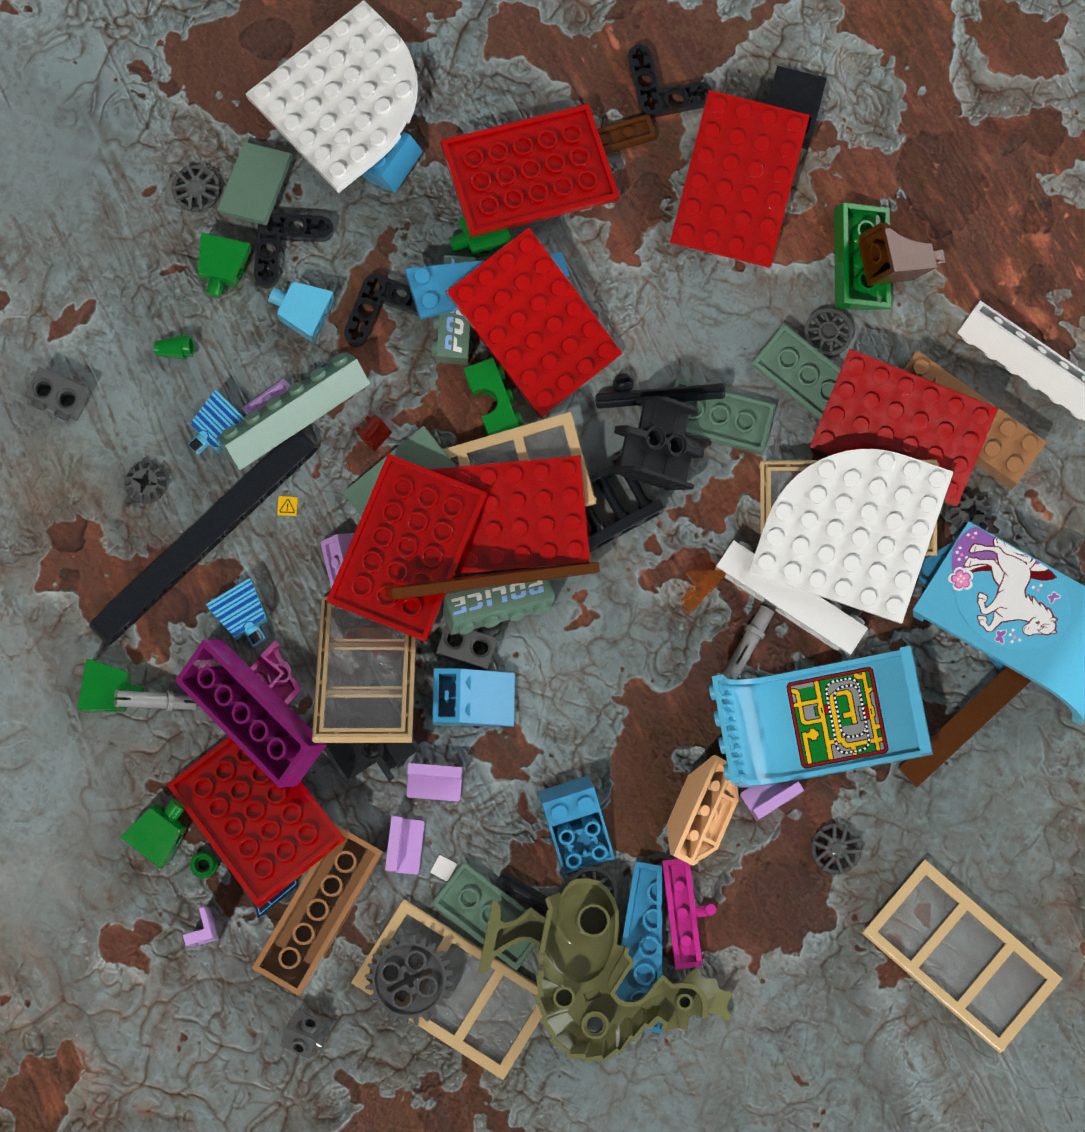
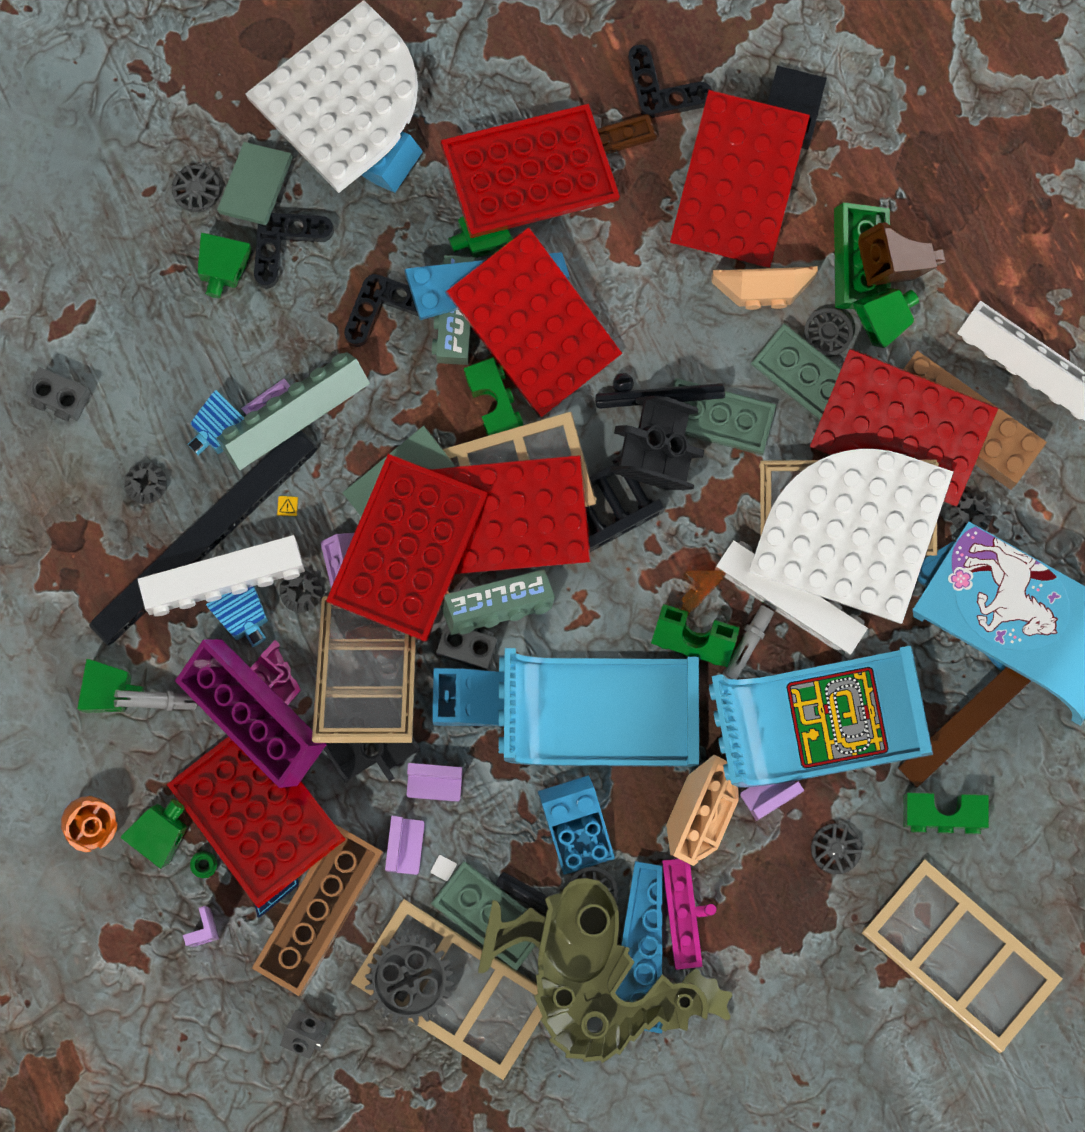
(88, 823): none -> orange cylinder
(175, 347): green cone -> none
(221, 575): none -> white brick
(303, 308): medium azure torso -> none
(306, 602): none -> dark grey gear
(373, 432): clear red tile -> none
(491, 580): reddish brown tile -> none
(599, 711): none -> medium azure panel
(712, 646): none -> green arch
(764, 286): none -> light nougat wedge
(886, 314): none -> green torso
(921, 813): none -> green arch

